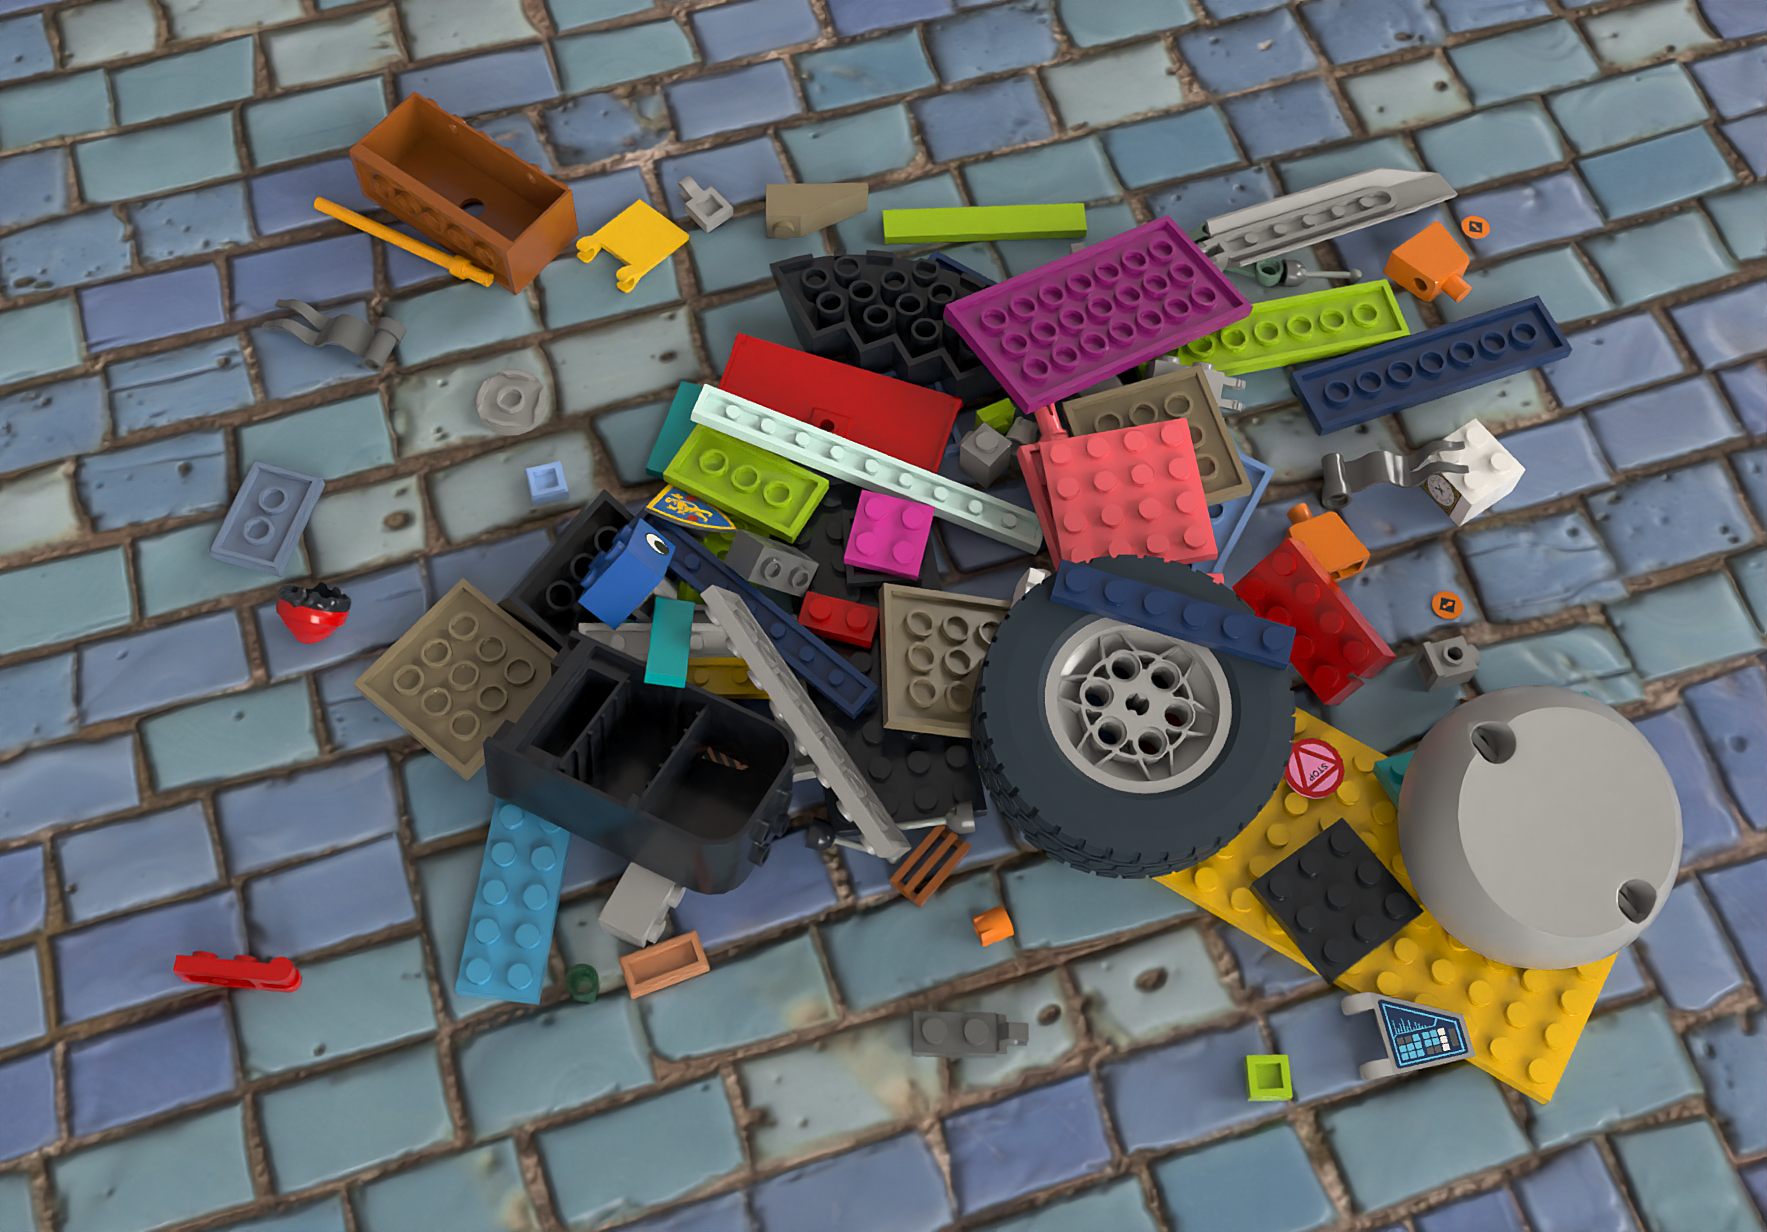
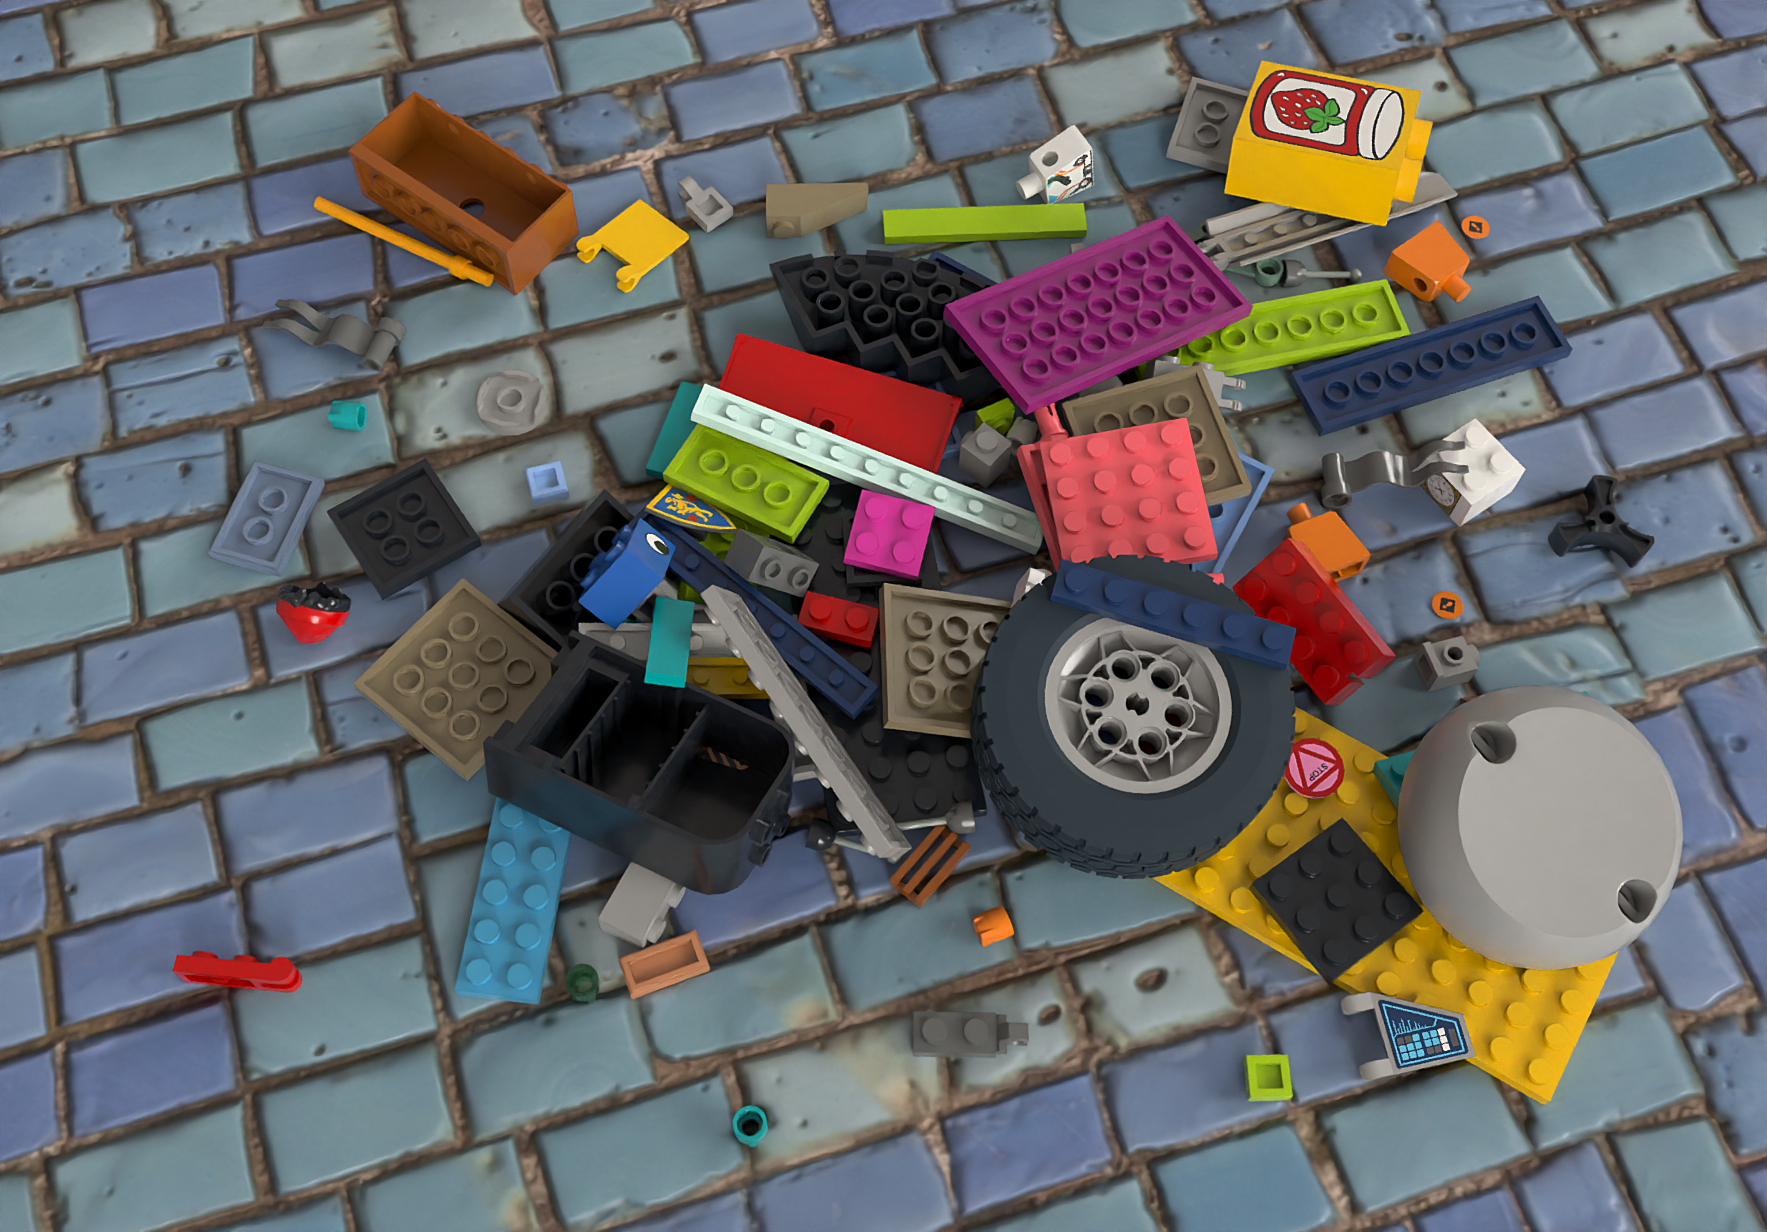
(348, 415): none -> teal hose
(404, 528): none -> black plate
(750, 1114): none -> teal hose
(1059, 168): none -> white torso
(1207, 125): none -> light grey plate
(1327, 144): none -> brick
(1601, 526): none -> black piece

